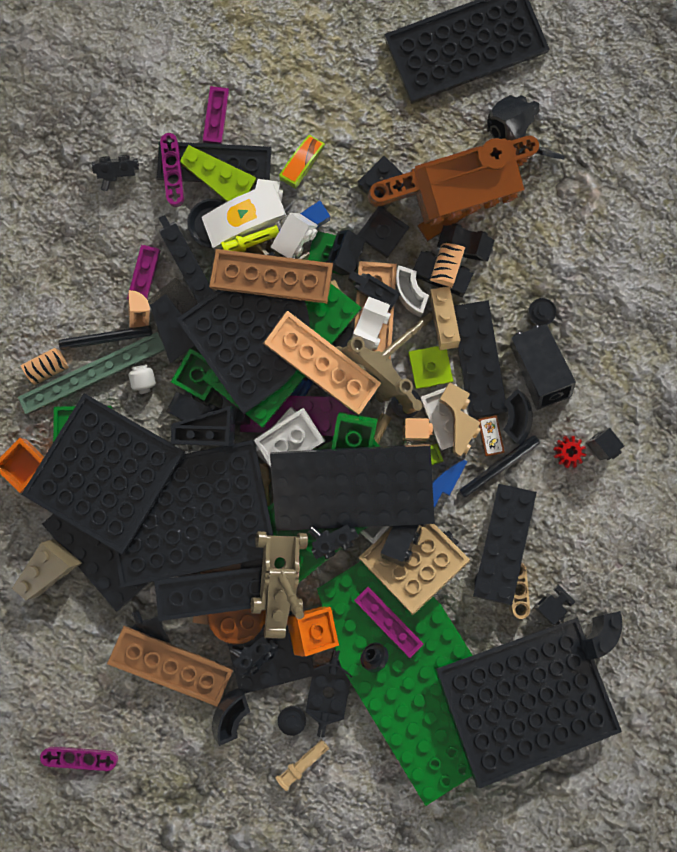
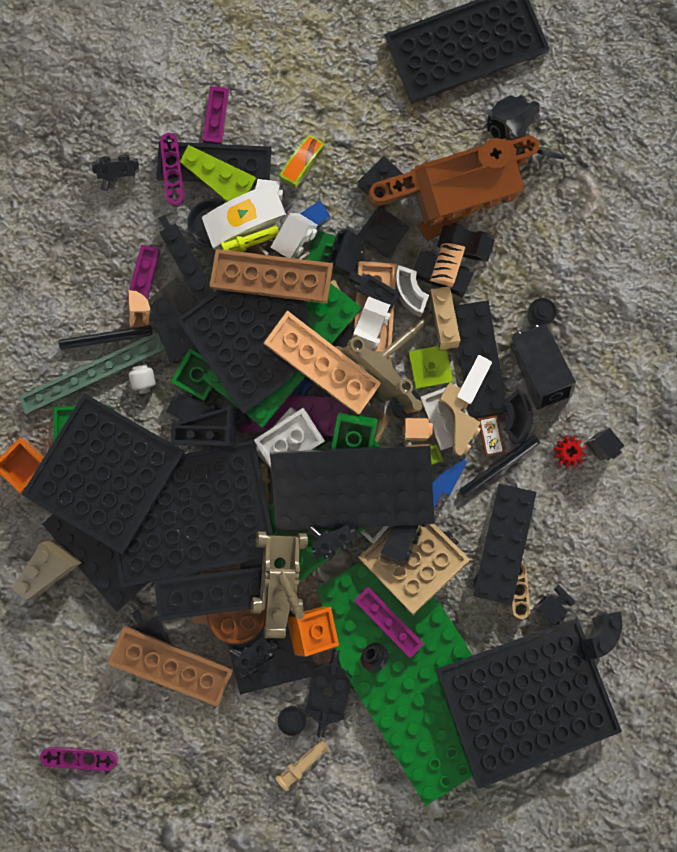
(44, 366): light nougat brick -> none
(228, 716): black brick -> none
(474, 379): none -> white sticker

